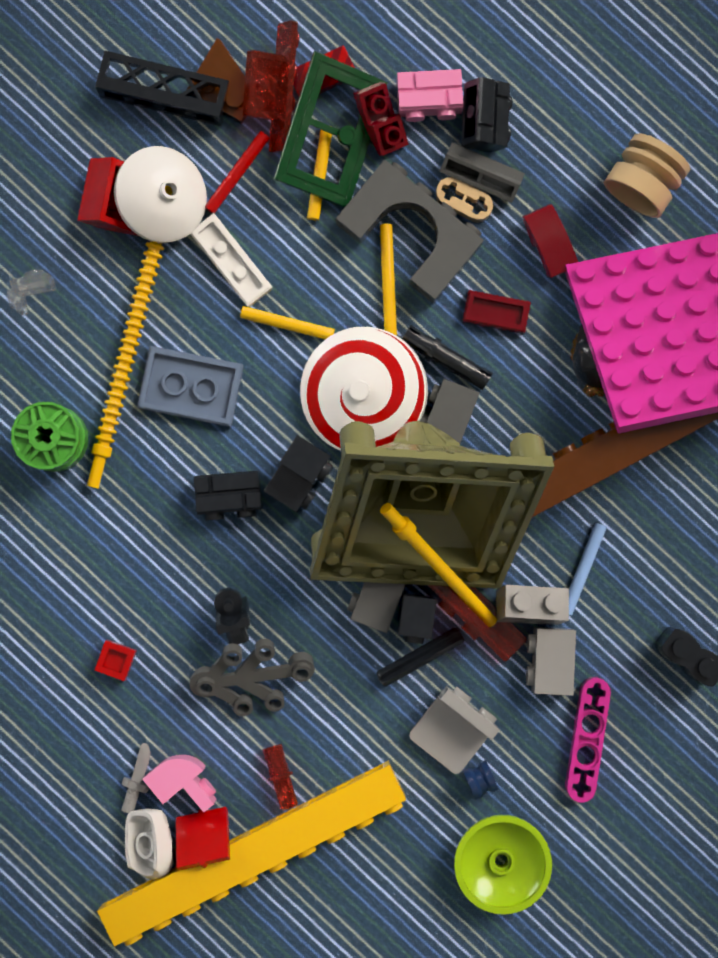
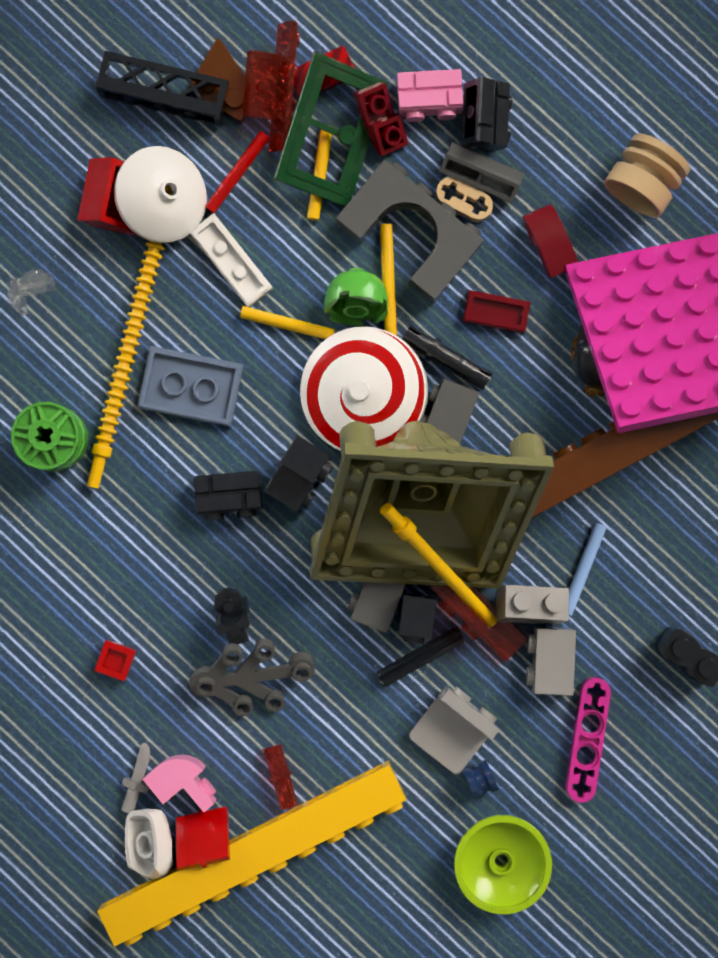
(356, 297): none -> bright green cylinder

